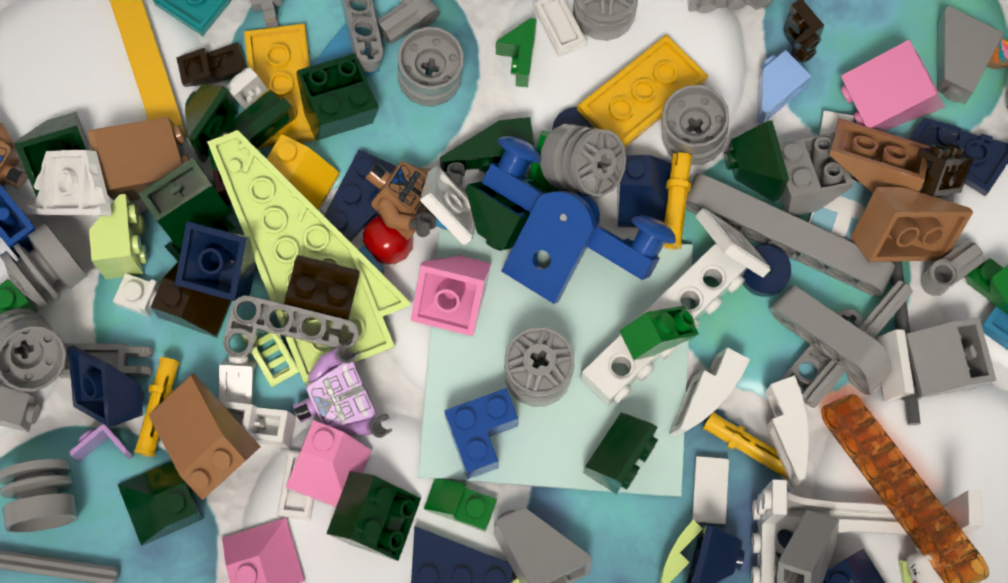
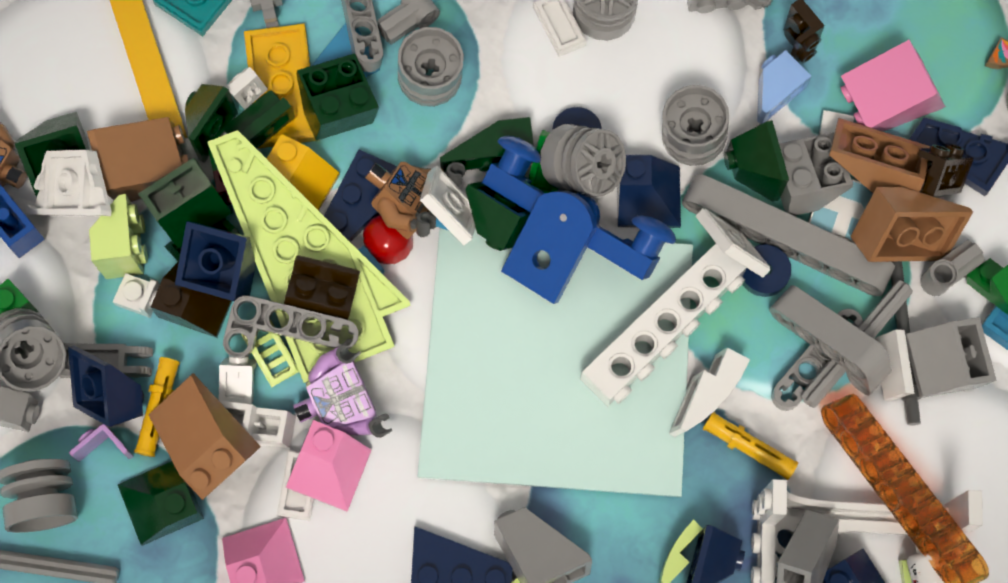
(42, 266): light grey wheel -> none
(211, 67): dark brown slope -> none
(373, 515): dark green slope -> none
(451, 293): bright pink slope -> none
(460, 504): green slope -> none
(474, 424): blue brick -> none
(519, 46): green slope -> none
(548, 382): light grey wheel -> none
(619, 452): dark green slope -> none
(639, 92): yellow tile -> none
(658, 331): green slope -> none
(678, 189): yellow pin -> none
(710, 491): white tile -> none
(789, 428): white slope -> none
(962, 53): light grey slope -> none

